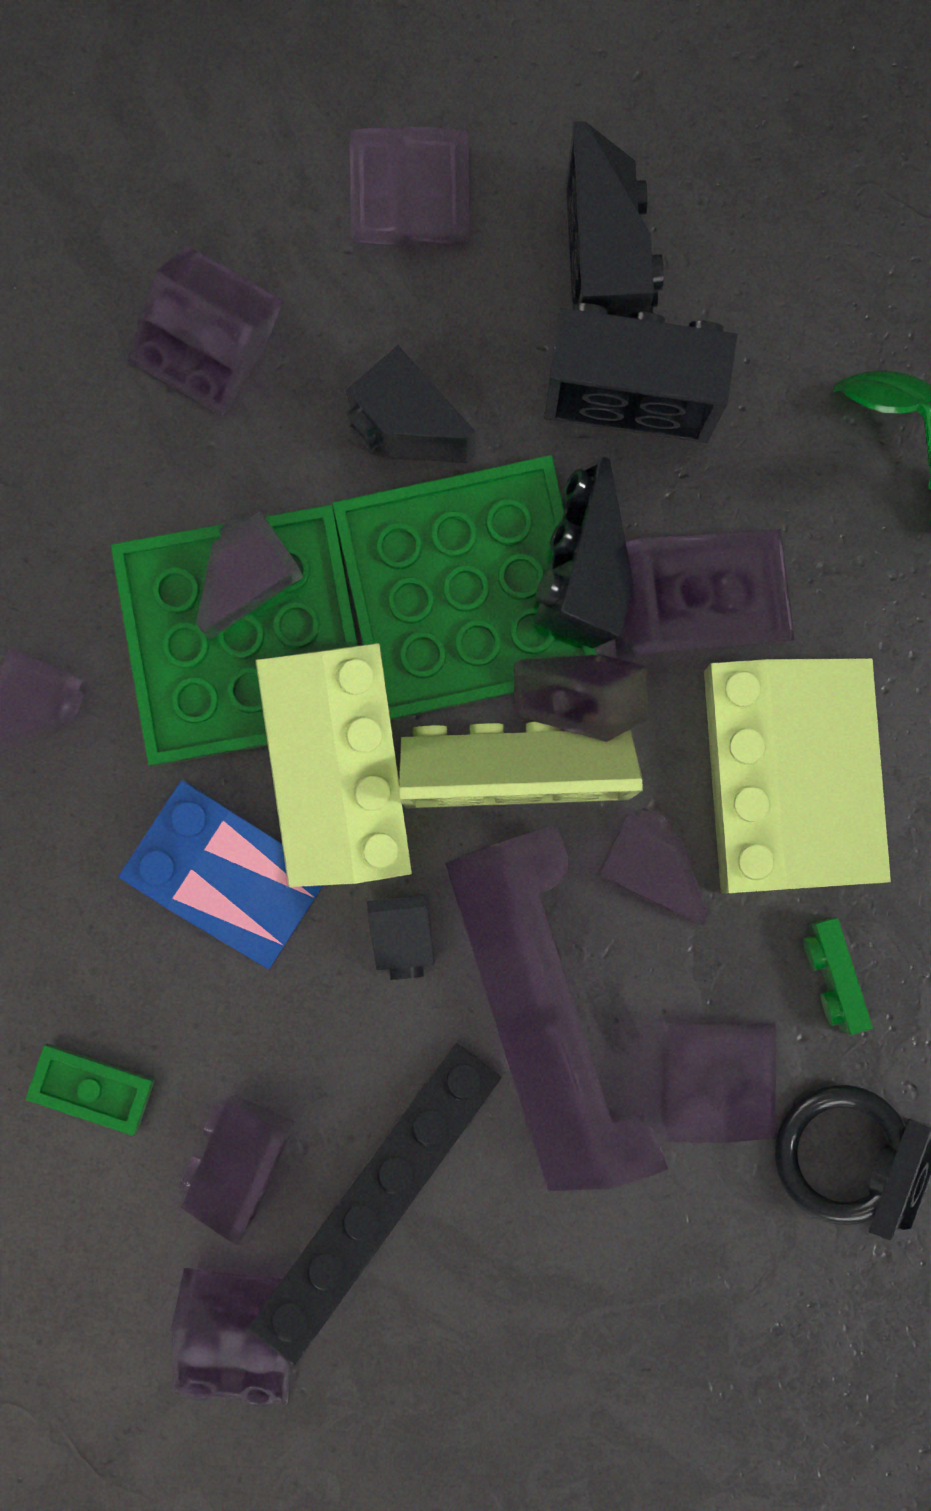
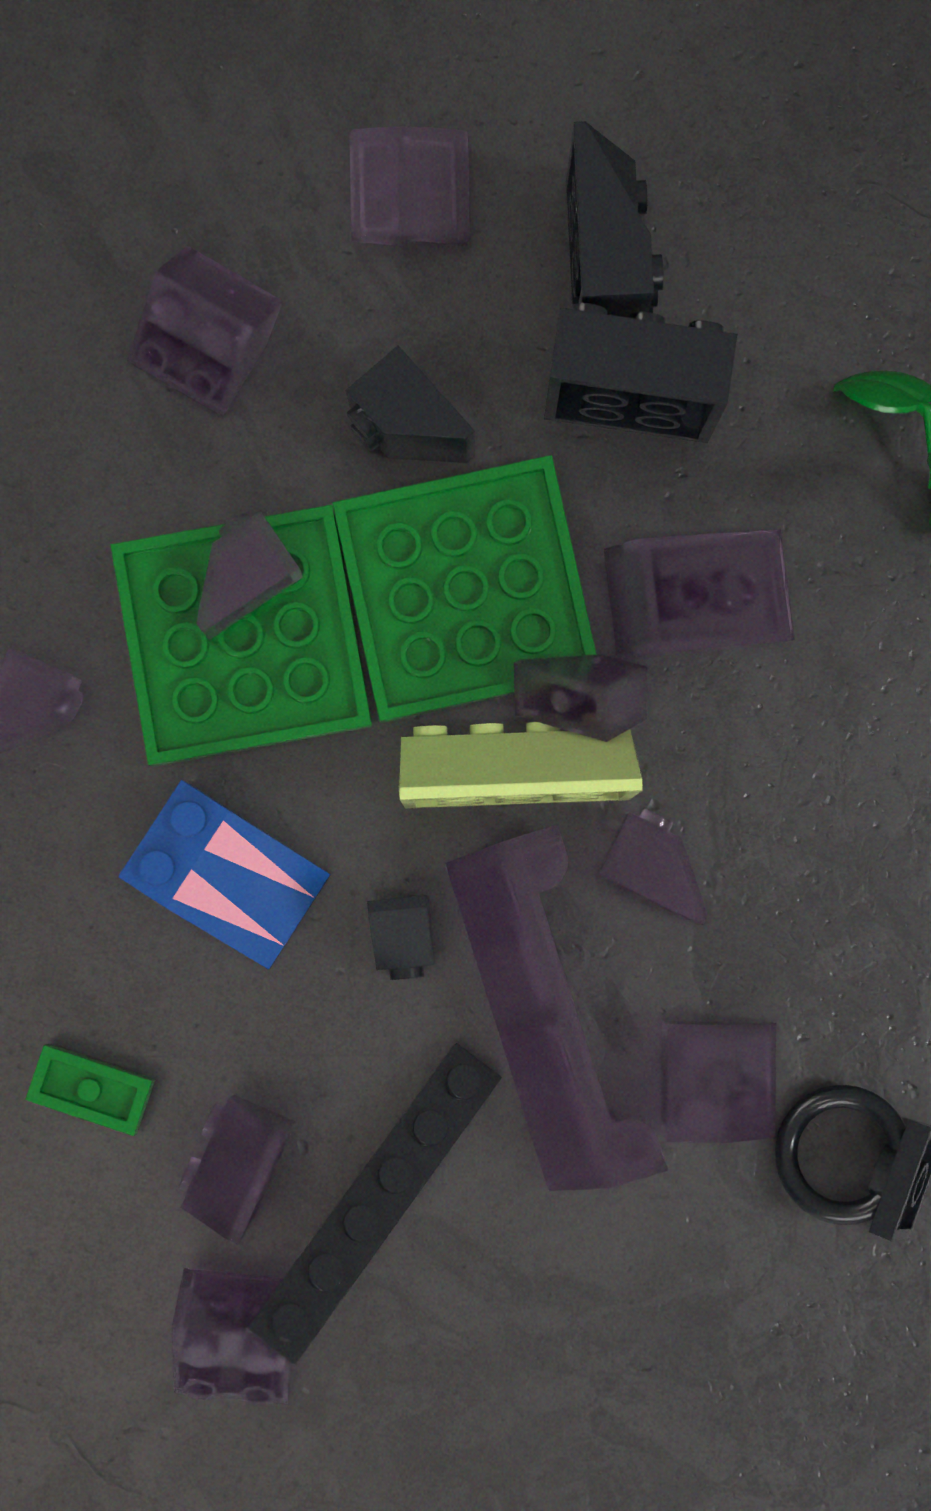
(333, 766): yellowish green slope -> none
(590, 567): black slope -> none
(796, 774): yellowish green slope -> none
(844, 999): green plate -> none

